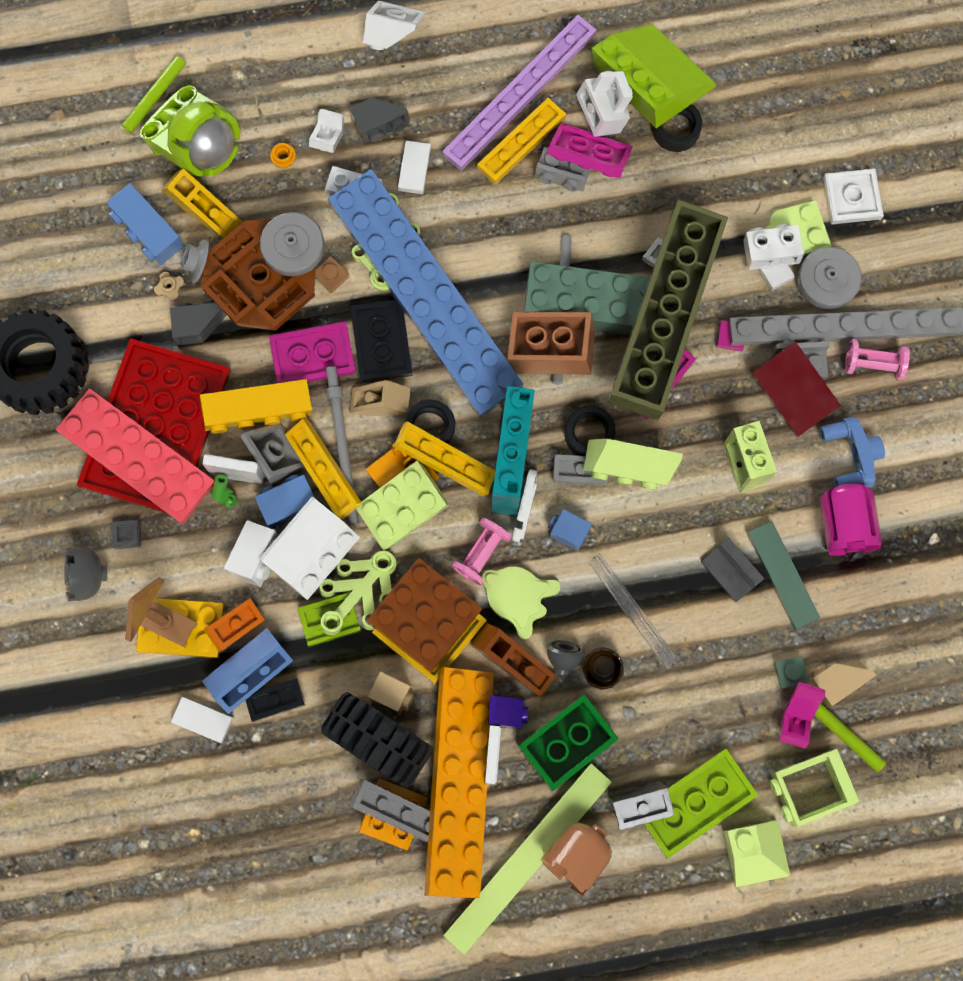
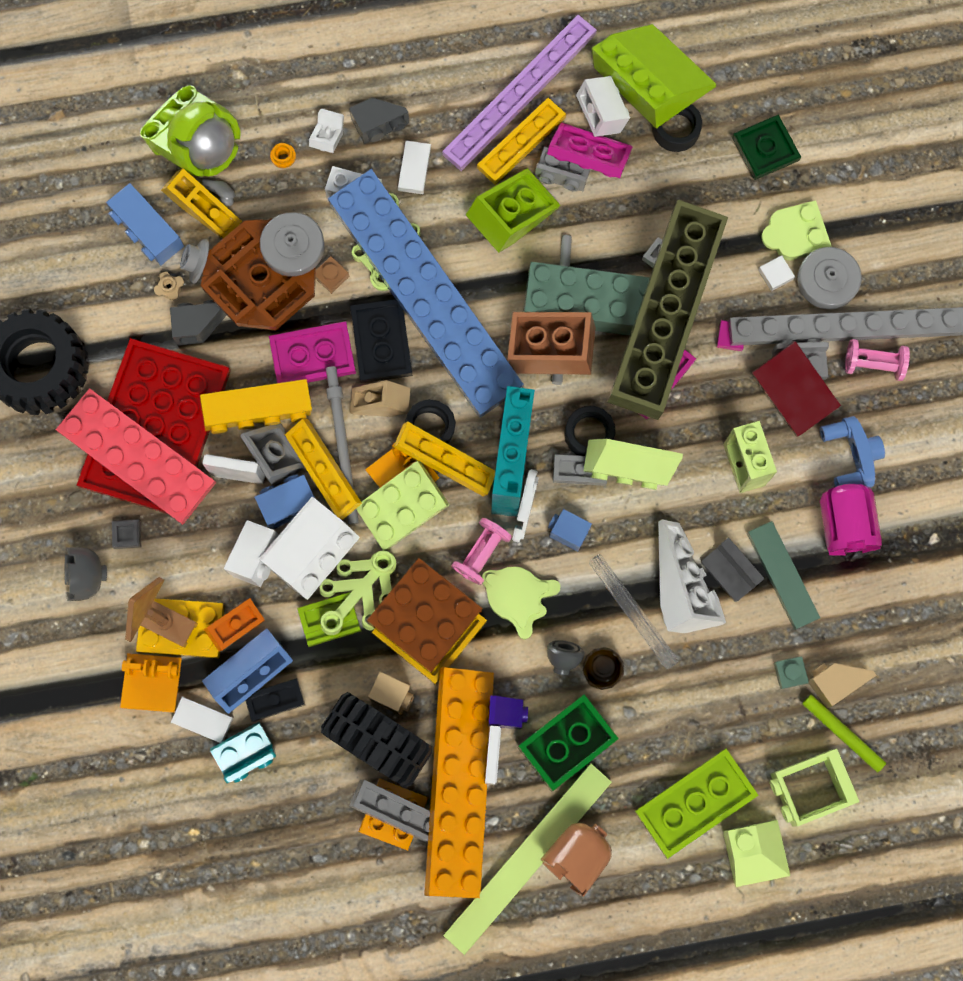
(150, 682): none -> light orange hinge
(153, 94): lime piece -> none
(222, 189): none -> light grey arm
(222, 493): bright green arm -> none
(244, 753): none -> bracket
(389, 24): white slope -> none
(511, 209): none -> lime slope
(513, 659): dark orange slope -> none
(616, 87): white bracket -> none
(641, 805): panel -> none
(683, 592): none -> white wedge
(766, 147): none -> dark green plate
(773, 247): white brick -> none
(799, 714): dark pink bracket -> none
(853, 196): white tile -> none

